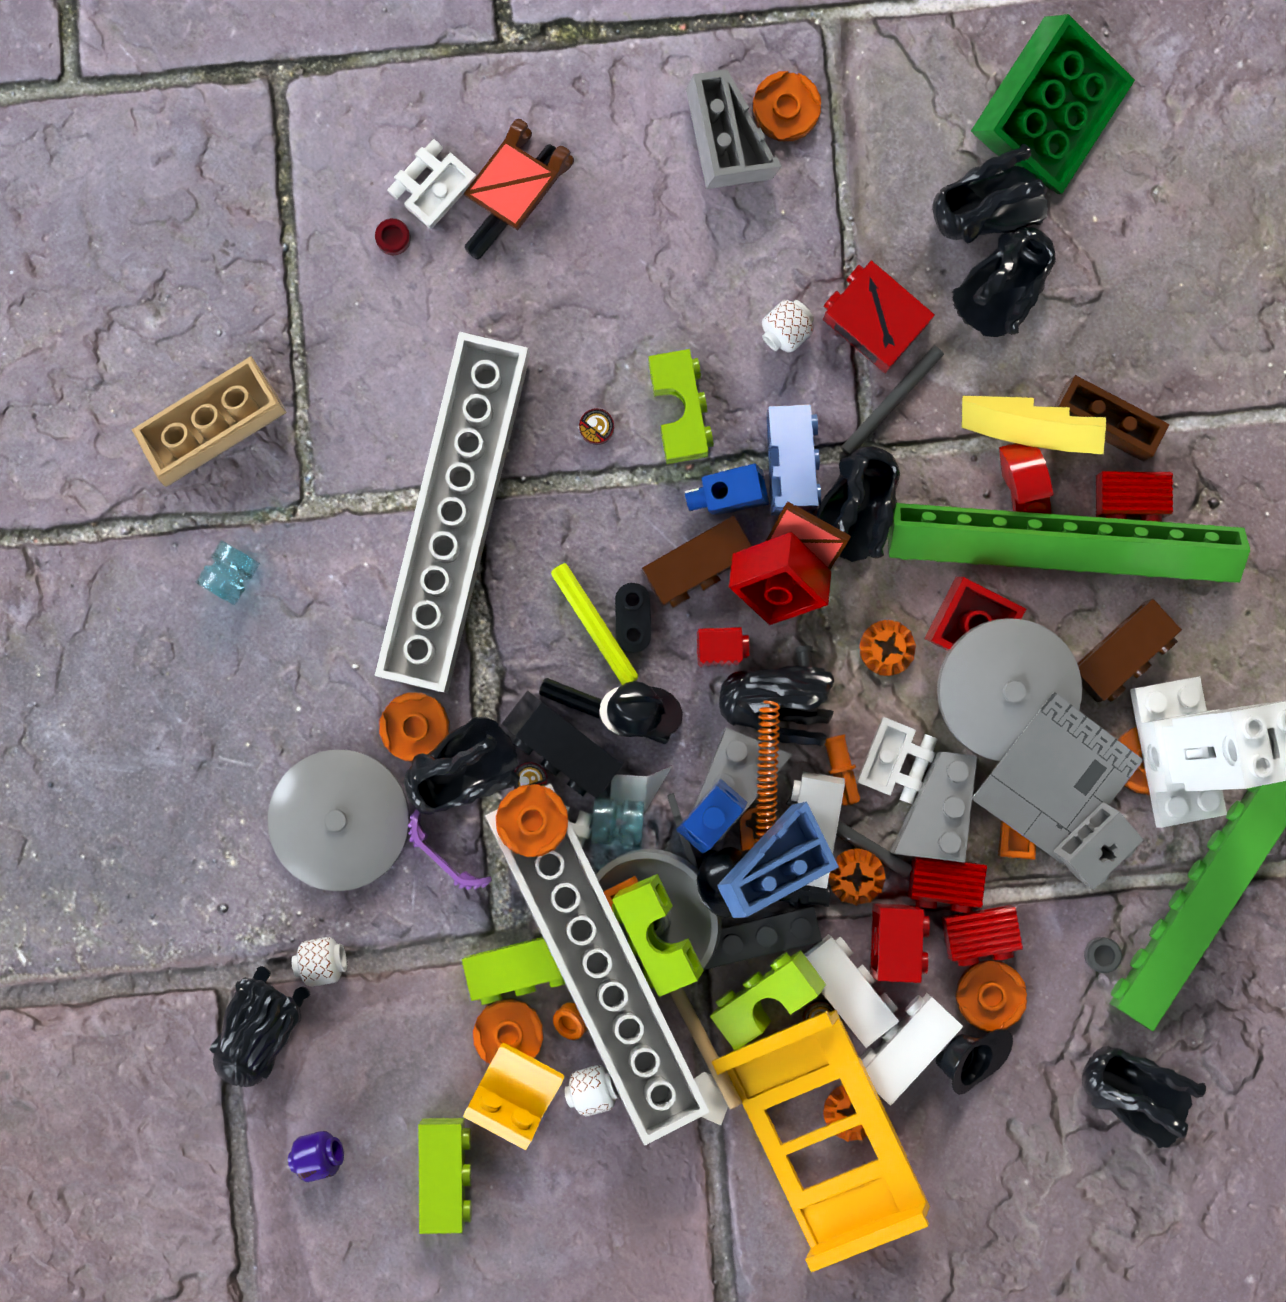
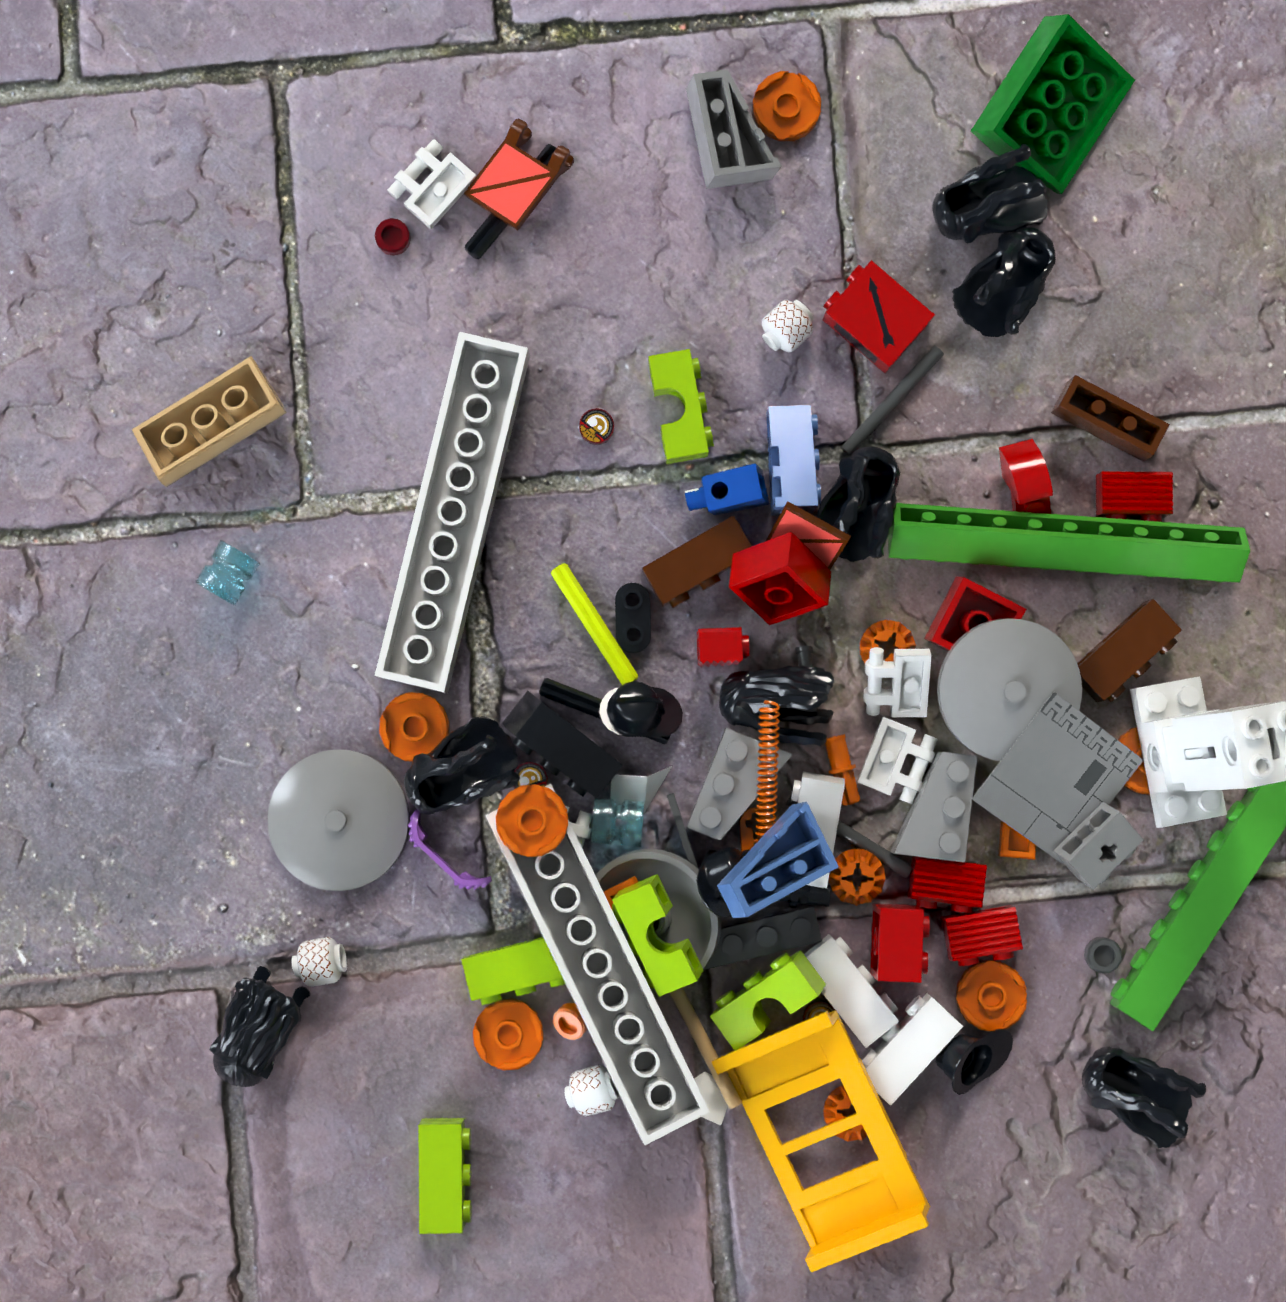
(316, 1156): dark purple head -> none
(513, 1095): yellow bracket -> none
(712, 816): blue torso -> none
(909, 682): none -> white plate
(1025, 424): light yellow slope -> none

